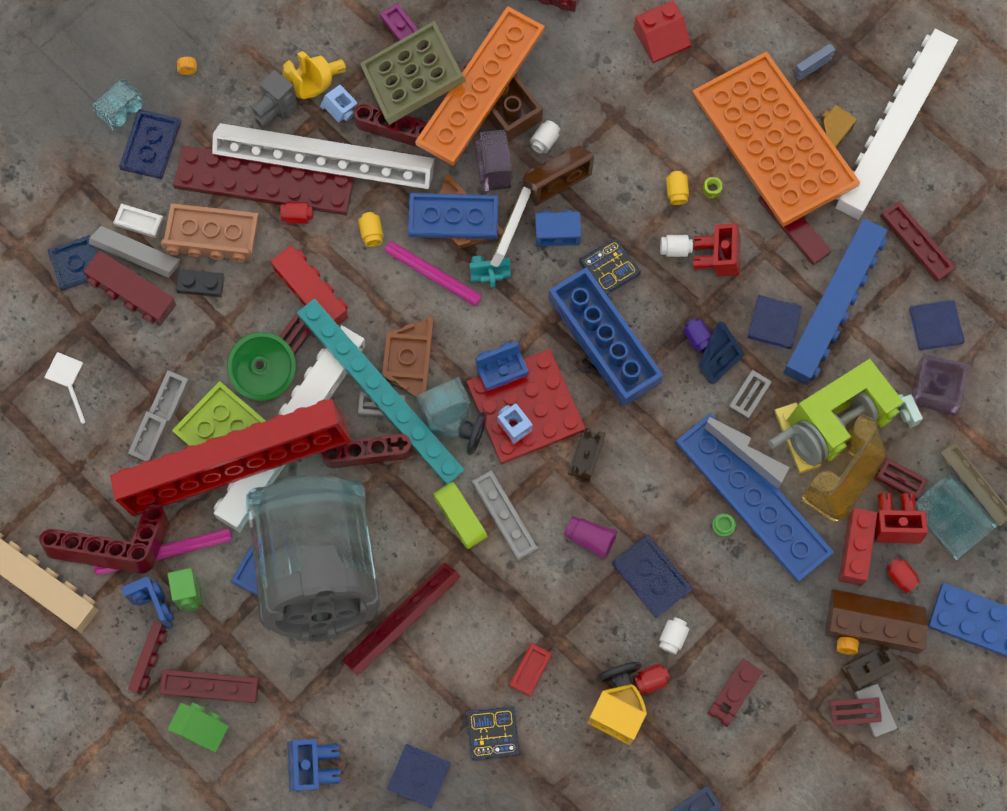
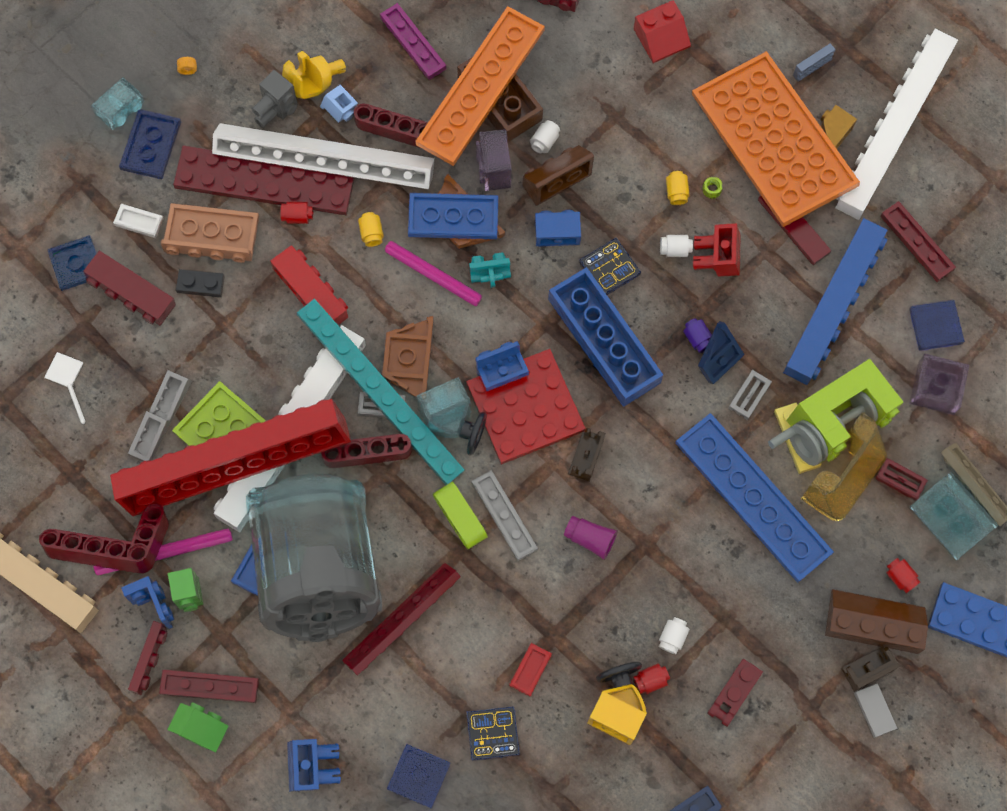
(134, 251): light grey tile -> none
(276, 370): green dish -> none
(289, 328): dark red tile -> none
(424, 74): olive piece -> none
(510, 227): white tile -> none
(510, 414): light blue brick -> none
(652, 576): clear blue tile -> none
(723, 525): bright green plate -> none
(738, 443): light grey slope -> none
(774, 322): clear blue tile -> none
(835, 712): dark red tile -> none
(847, 645): light orange axle -> none
(858, 547): red brick -> none
(898, 525): red brick -> none
(909, 411): light aqua bracket -> none

